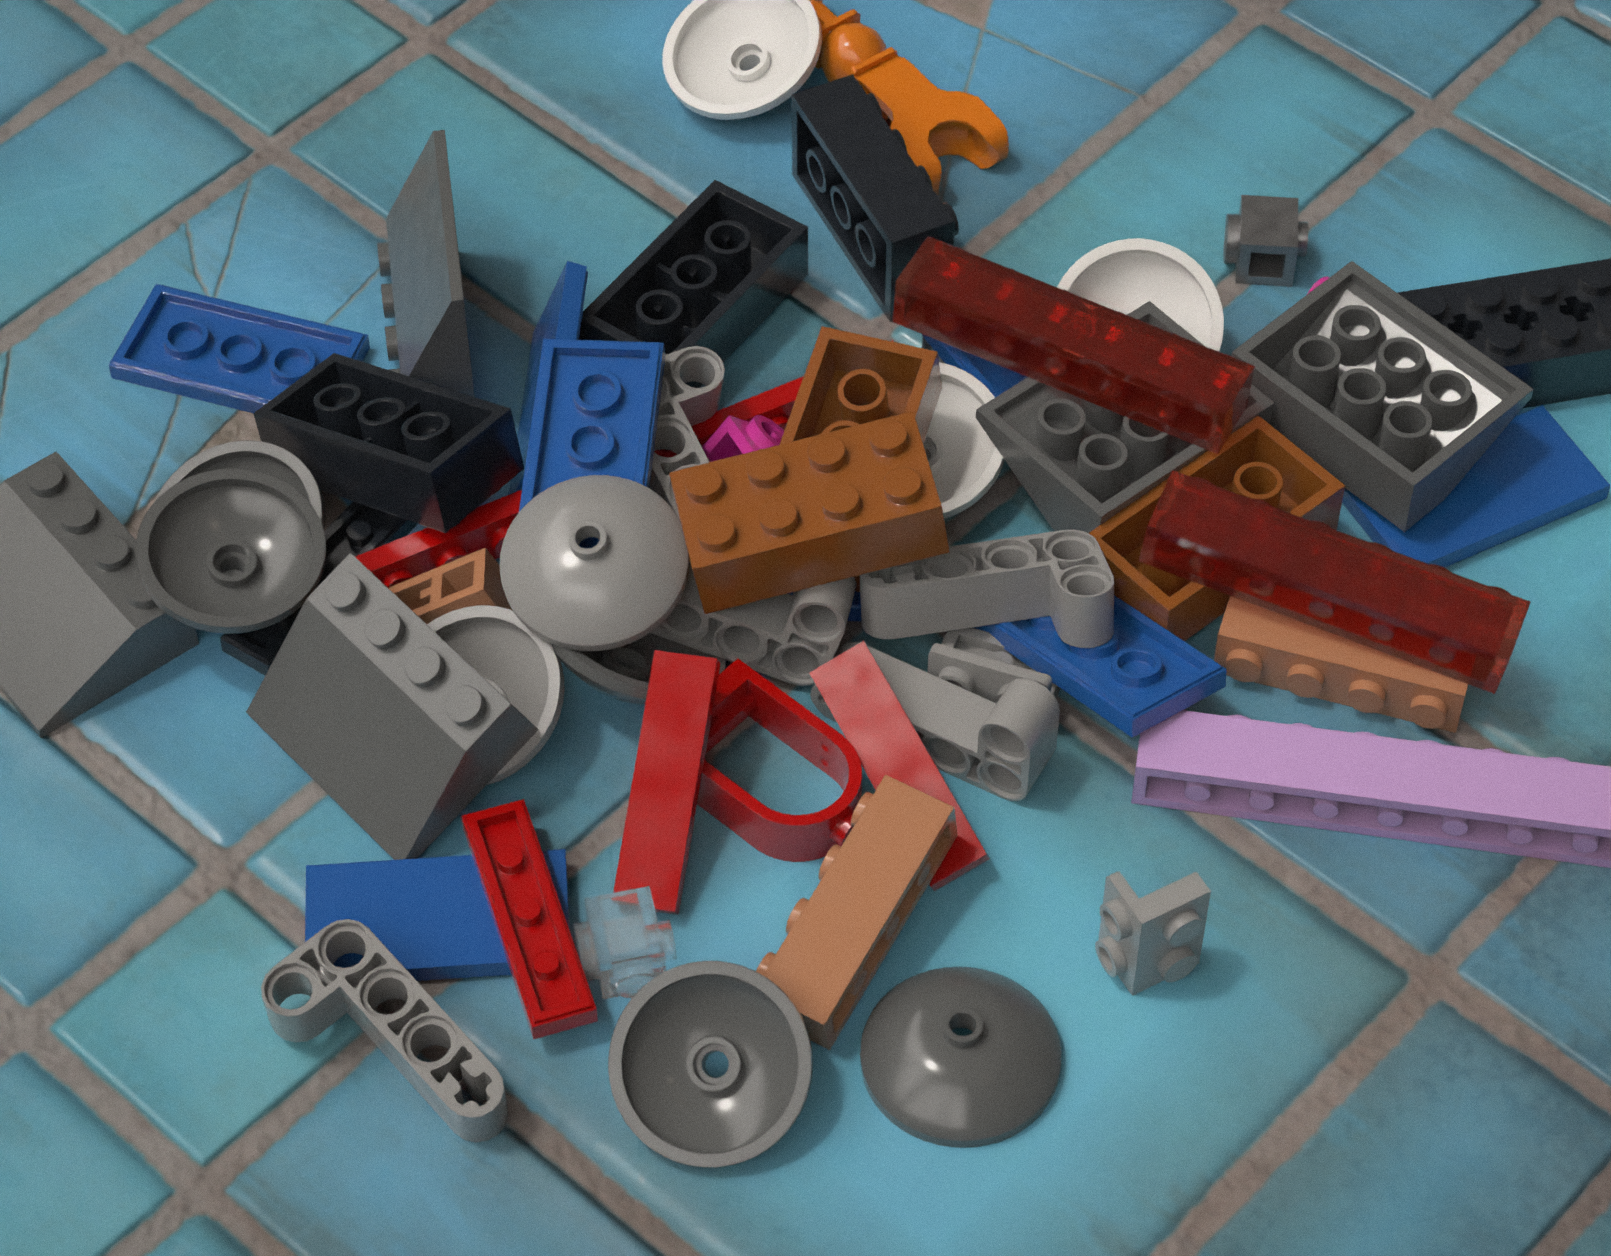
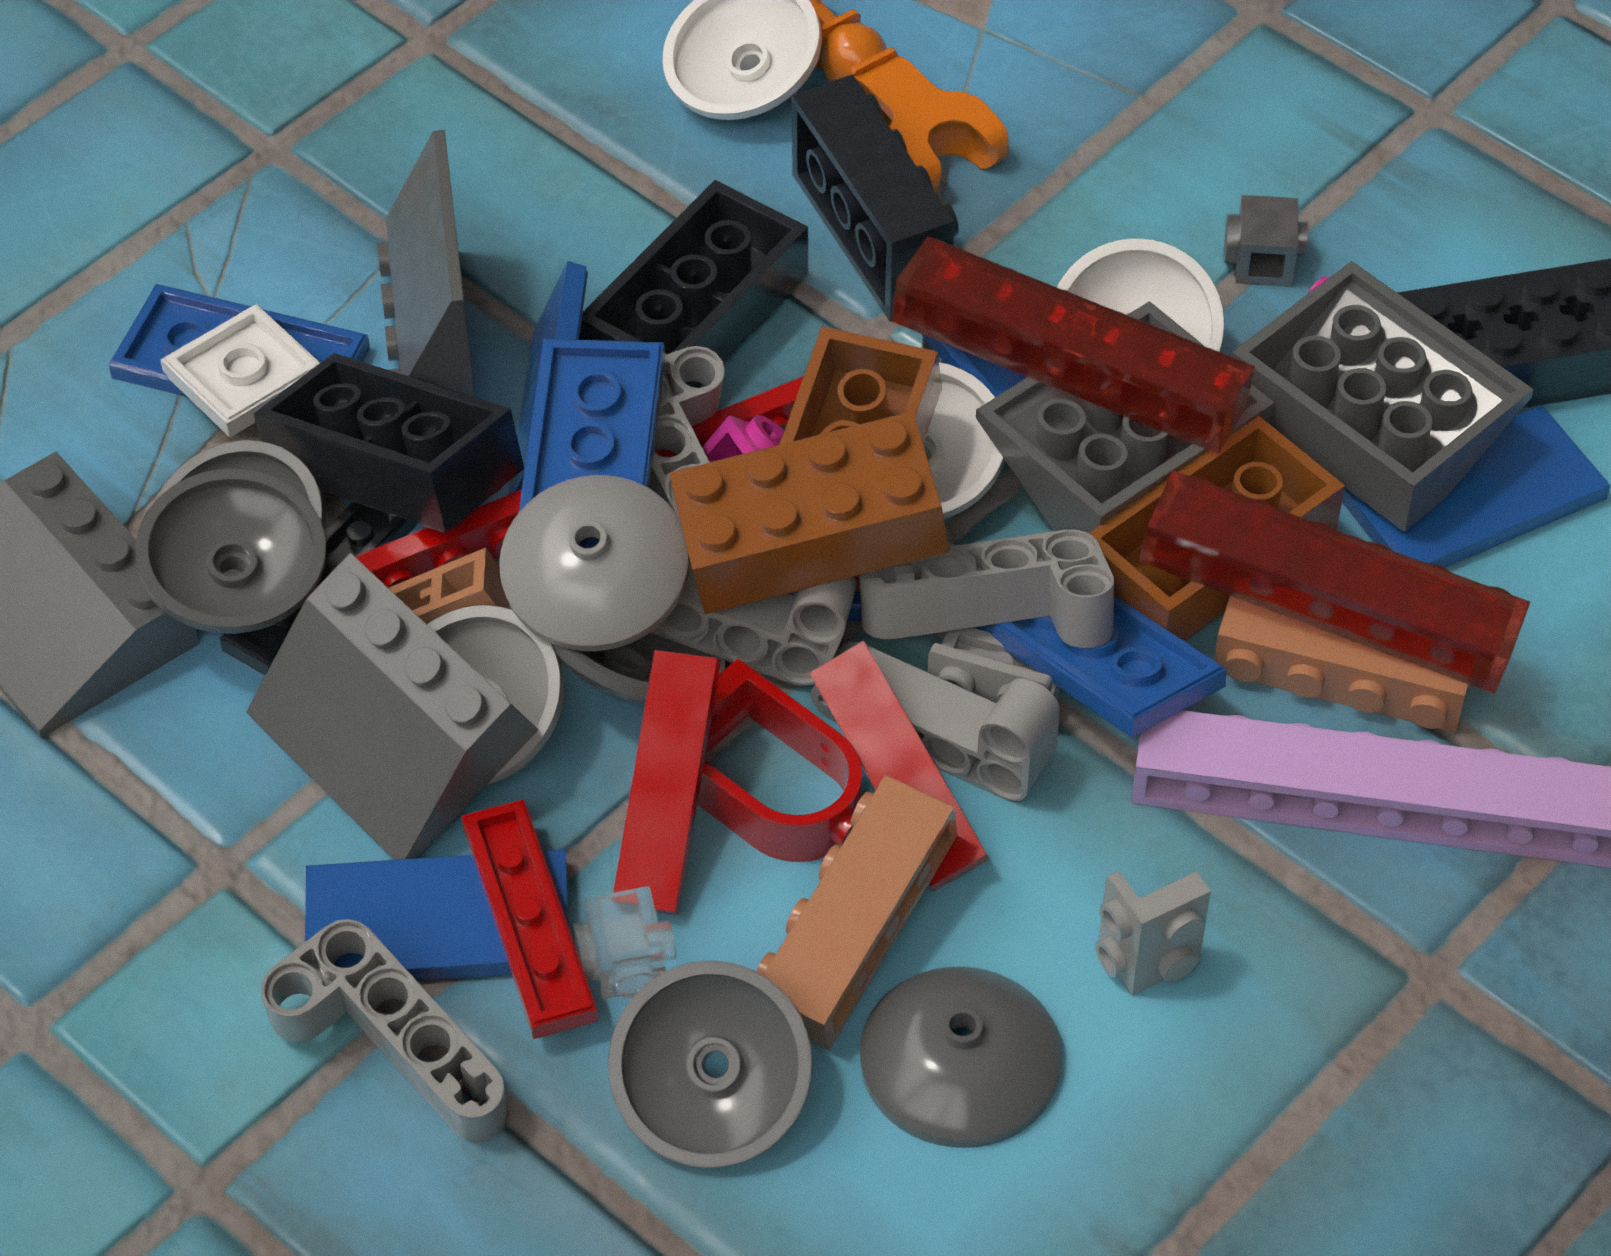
(238, 368): none -> white tile

